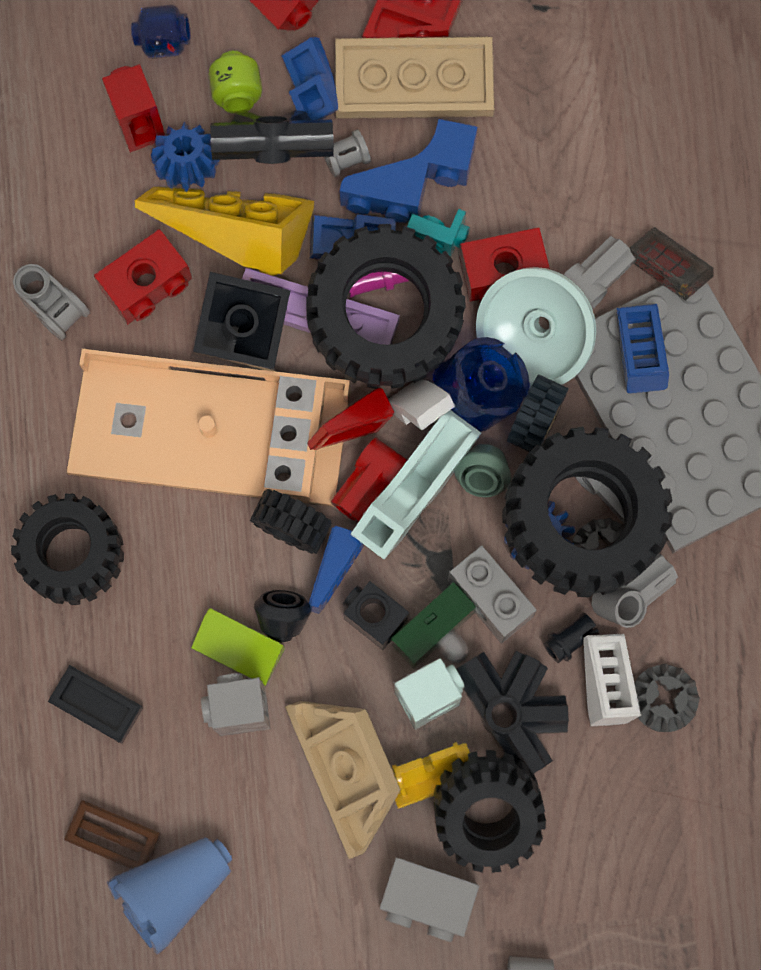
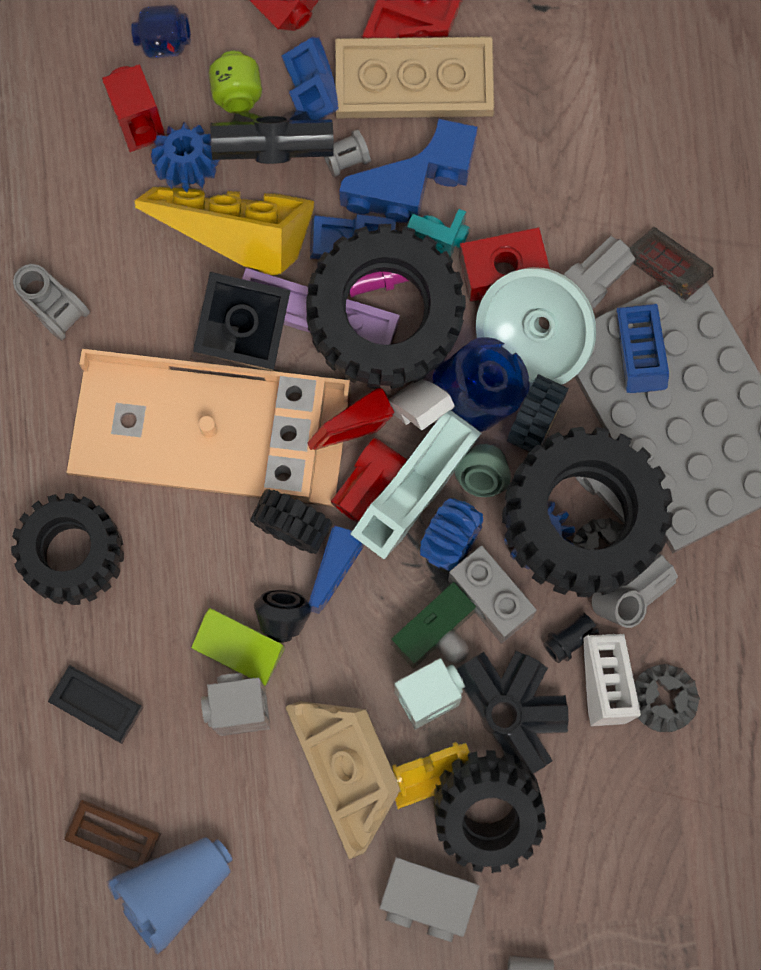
(151, 256): red brick -> none
(380, 632): black brick -> none
(451, 534): none -> blue gear

